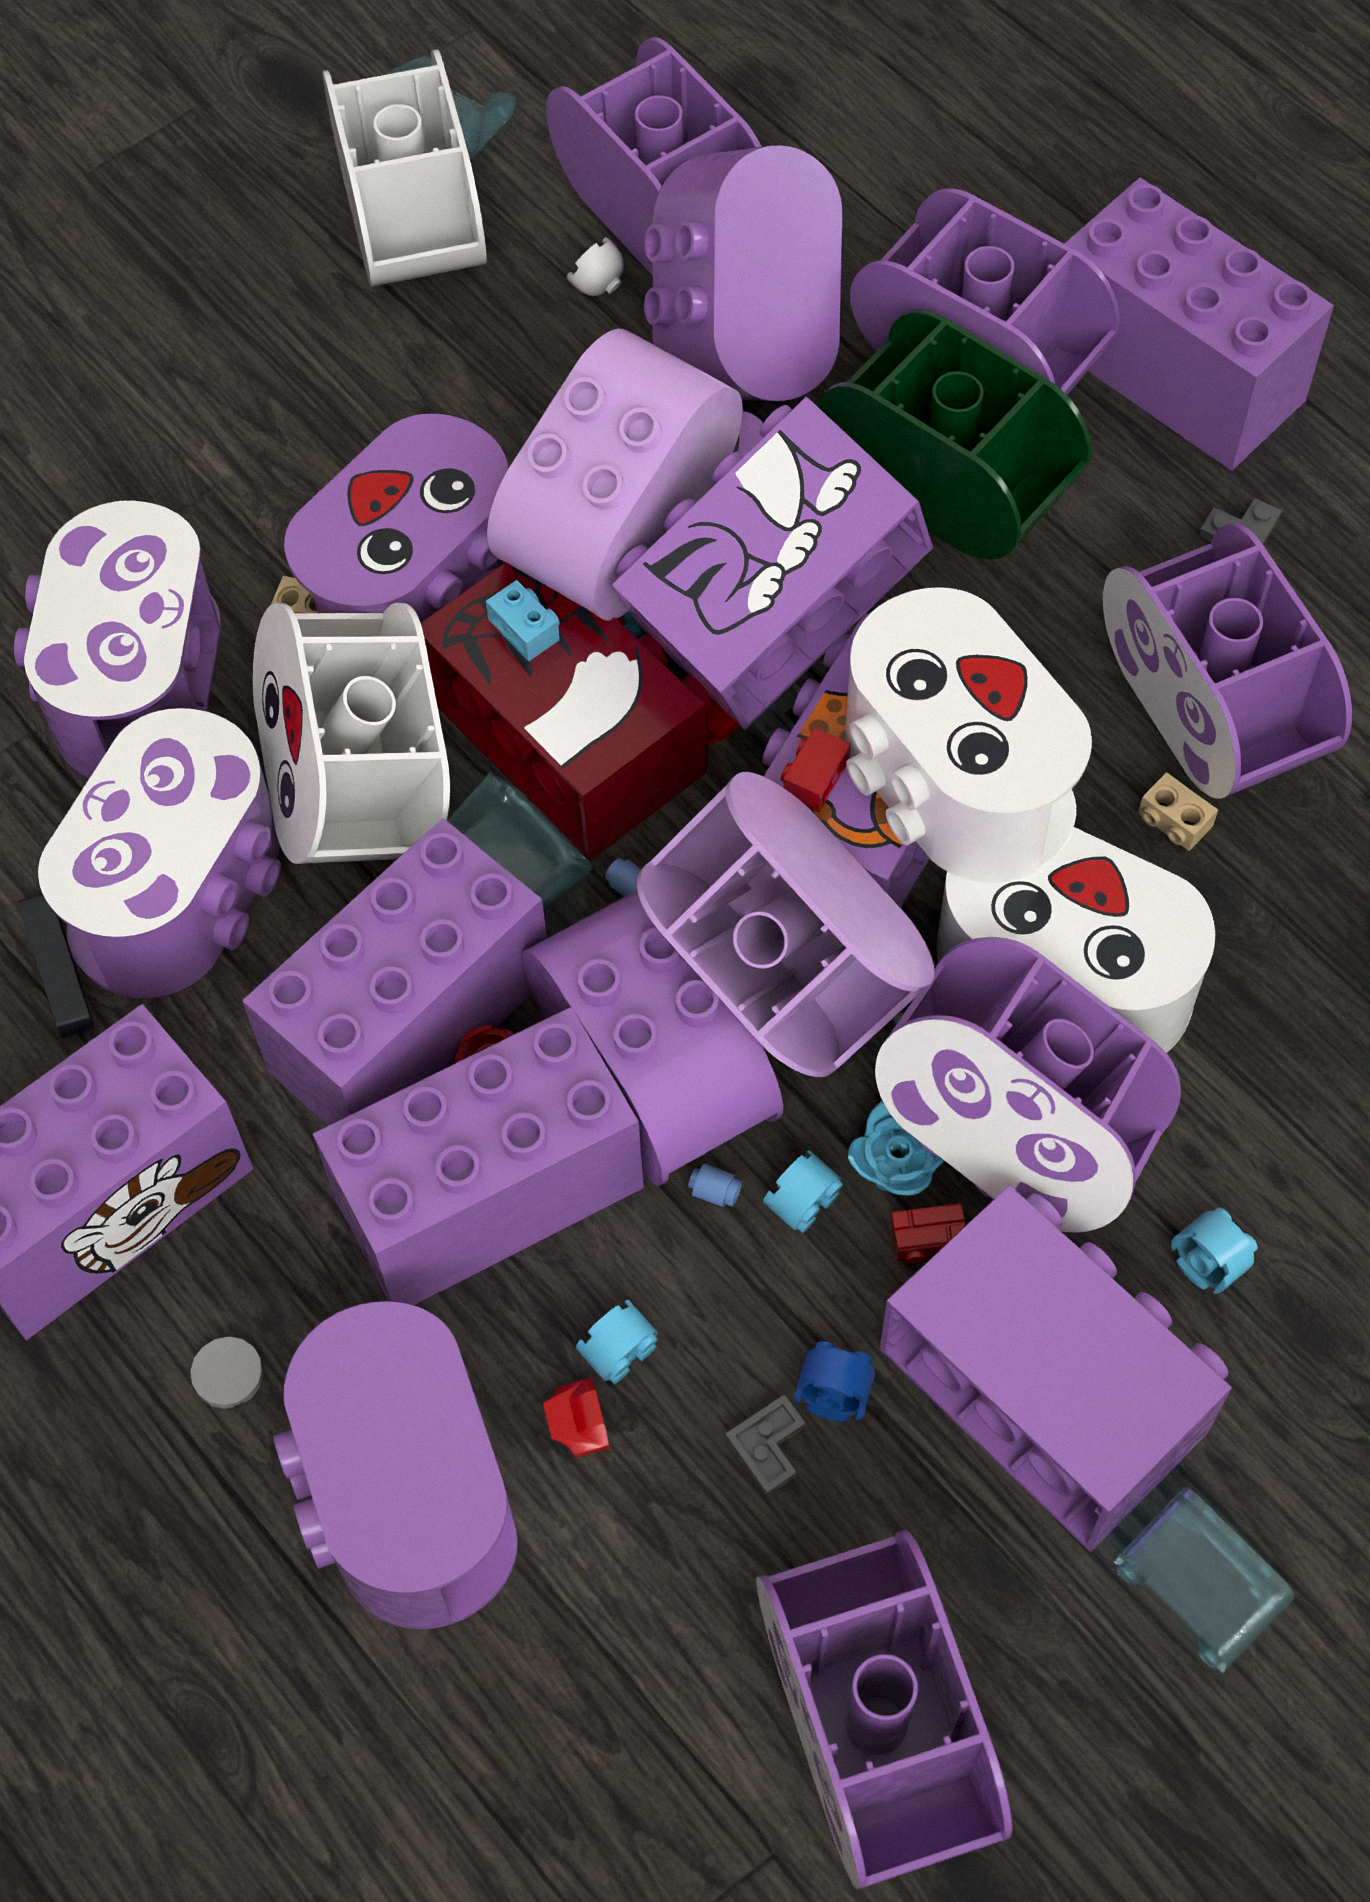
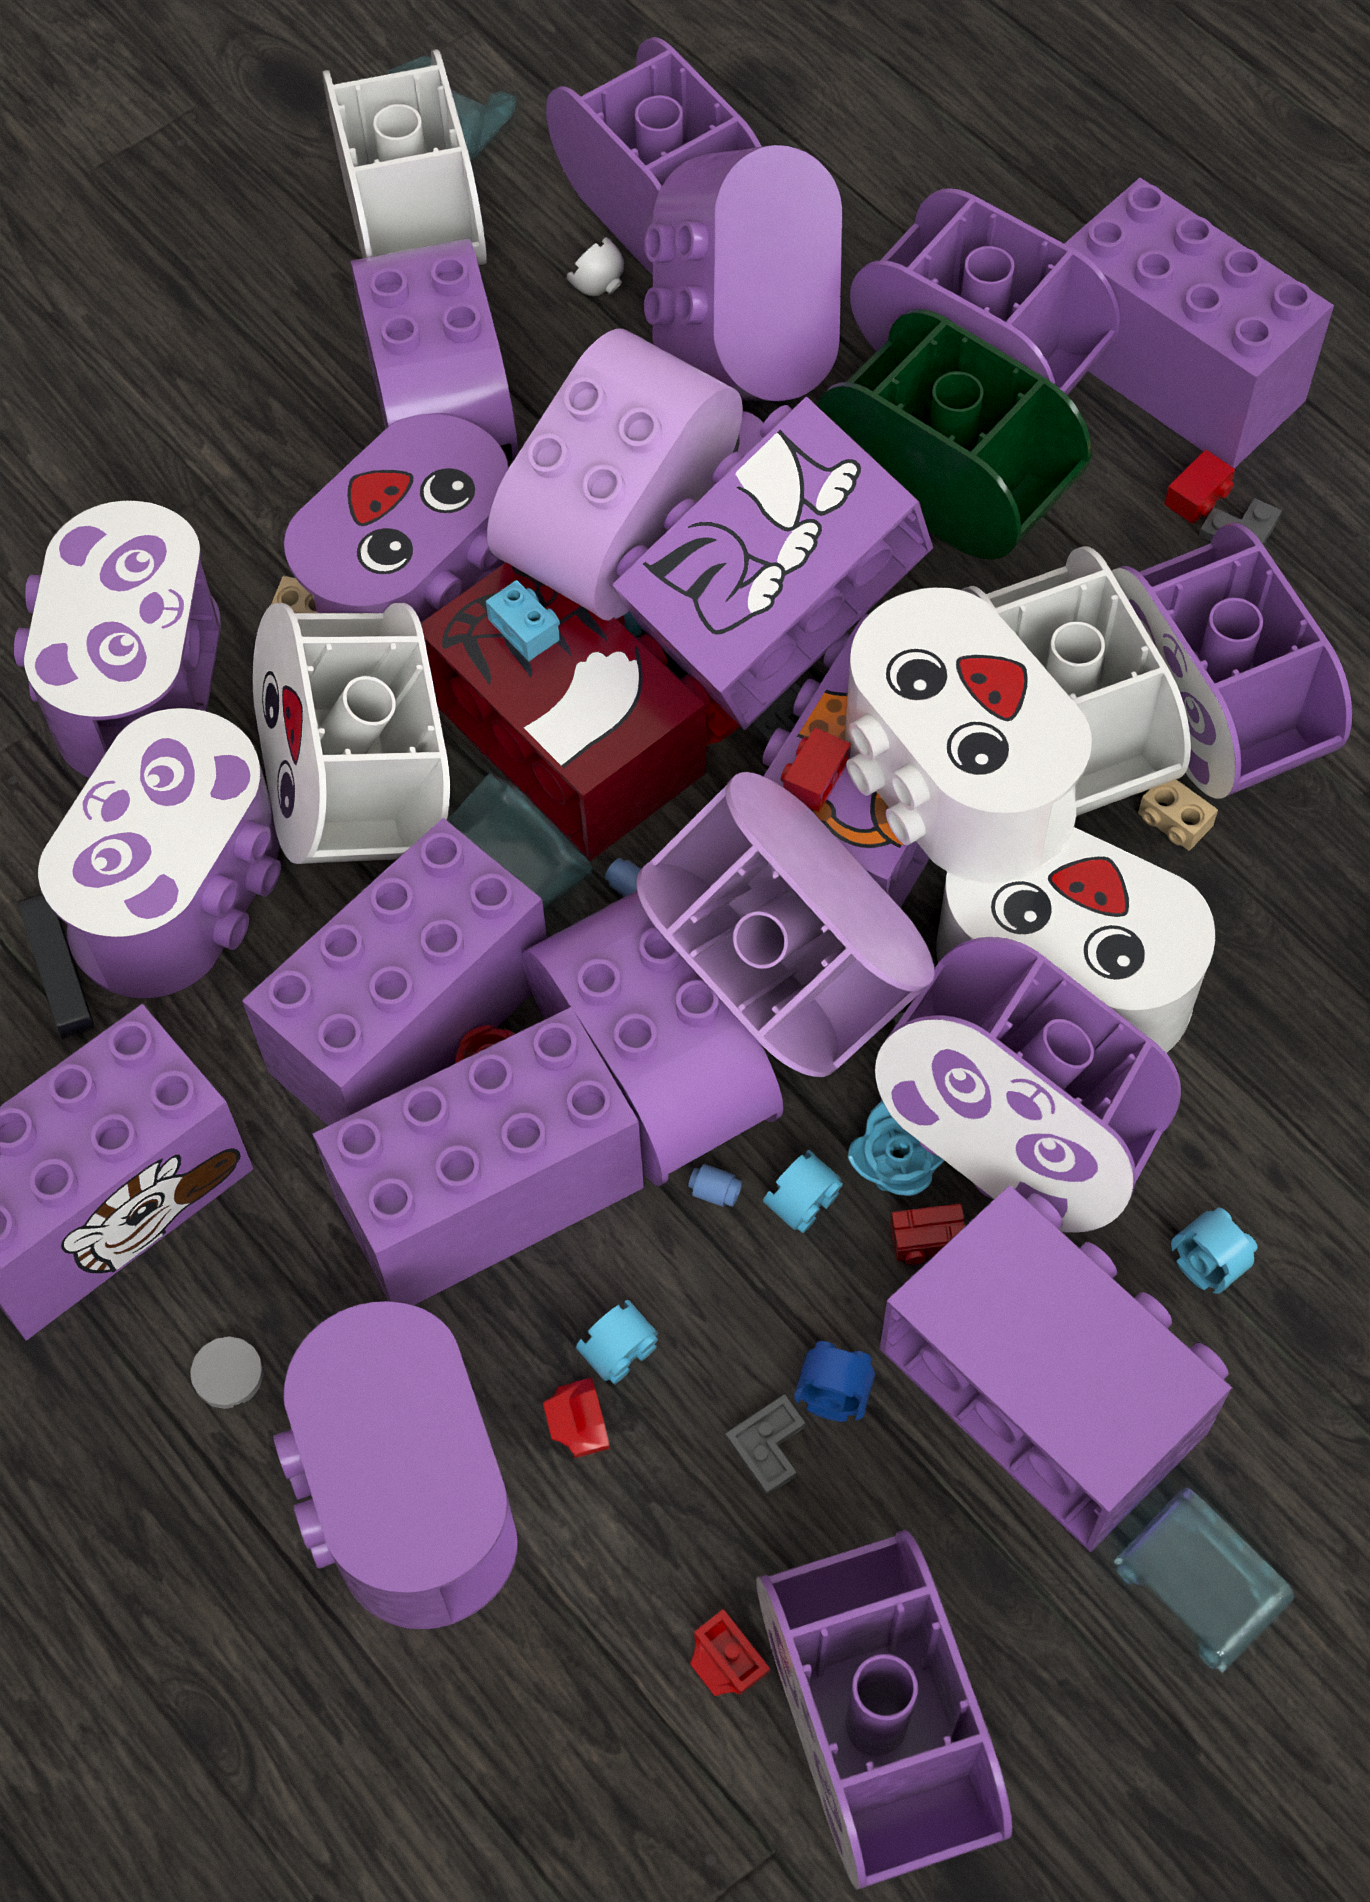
(434, 338): none -> medium lavender brick
(726, 1657): none -> red slope
(1109, 667): none -> white brick
(1199, 487): none -> red brick

